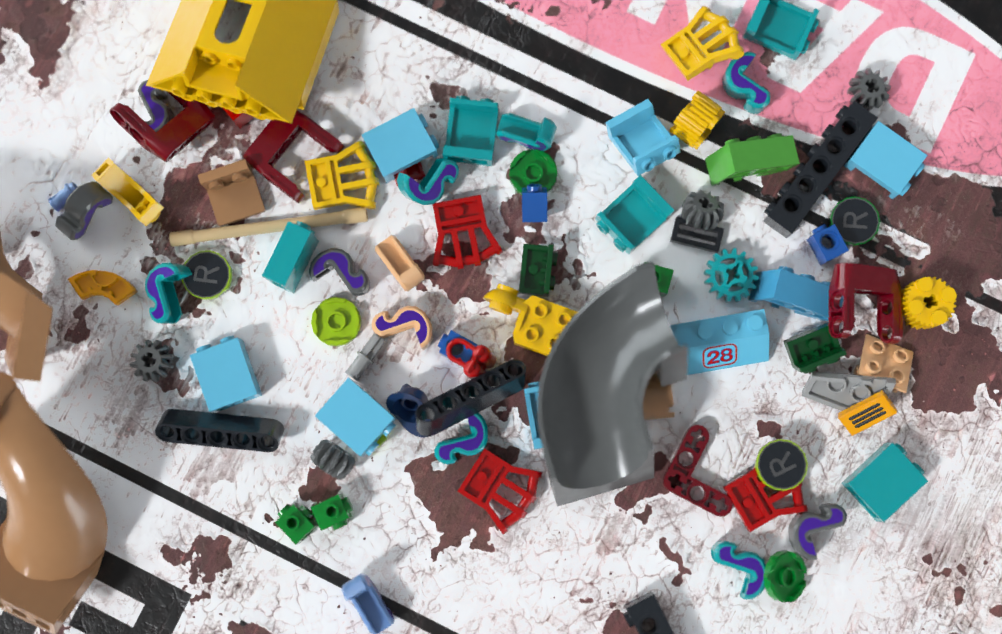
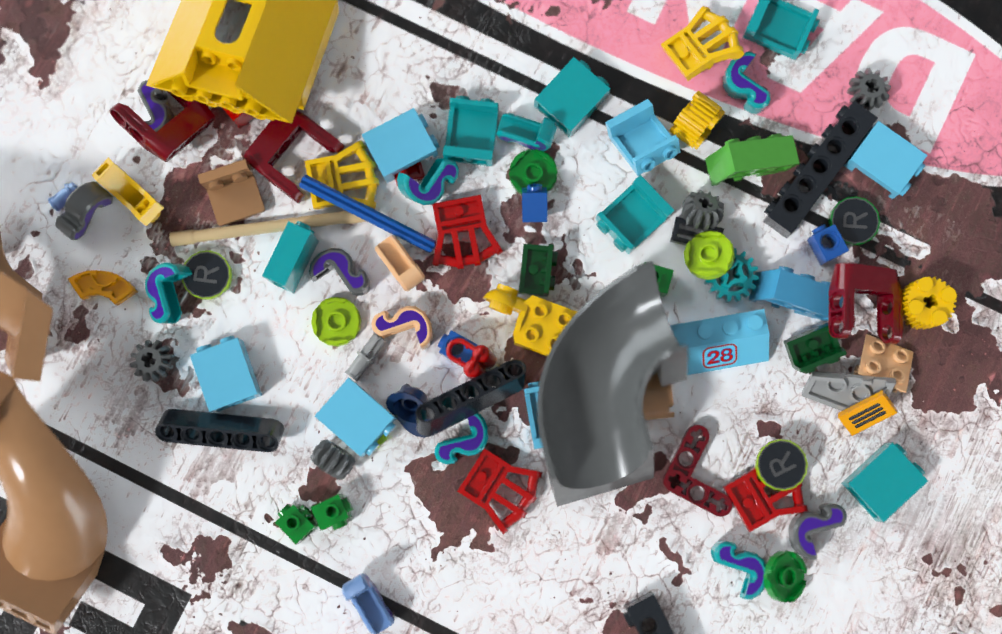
(367, 213): none -> blue axle
(572, 96): none -> teal brick
(709, 255): none -> lime tile

